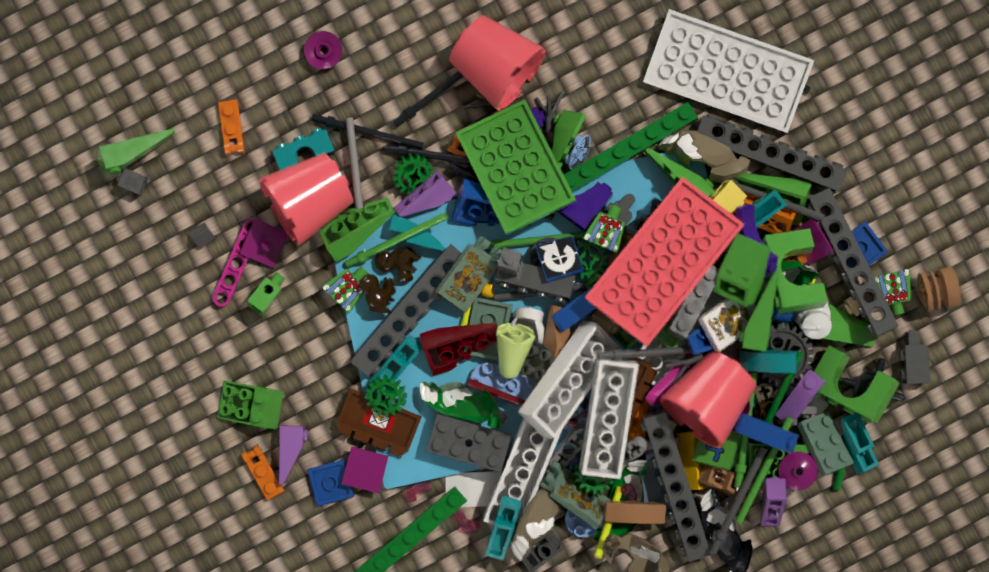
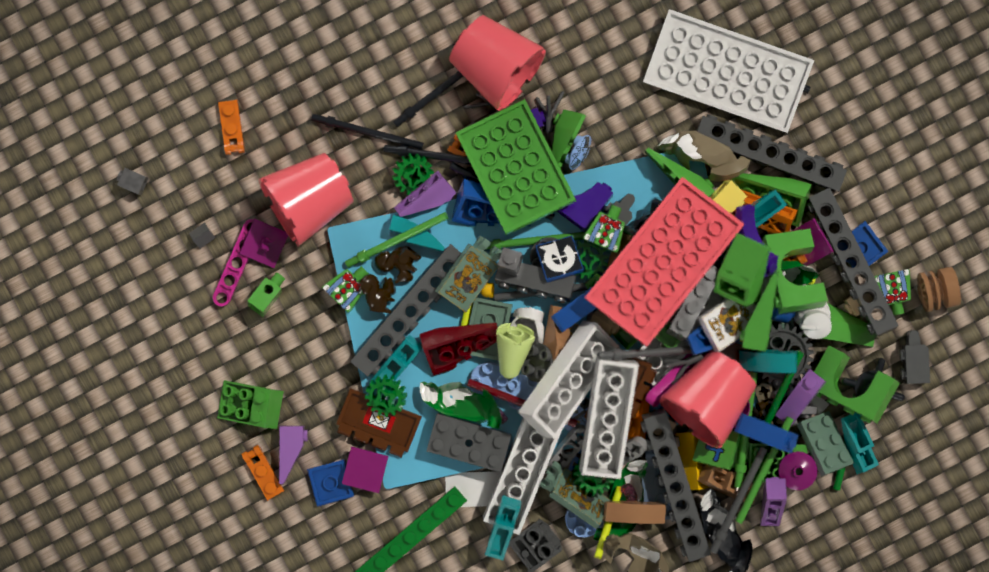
(117, 156): bright green wedge -> none
(318, 141): teal arch -> none
(321, 40): magenta dish -> none
(353, 228): bright green wedge -> none
(354, 163): light grey bar -> none
(416, 489): clear pink arm -> none
(466, 524): clear pink arm -> none
(534, 523): dark tan animal -> none
(630, 147): green plate -> none
(790, 206): dark grey bar -> none

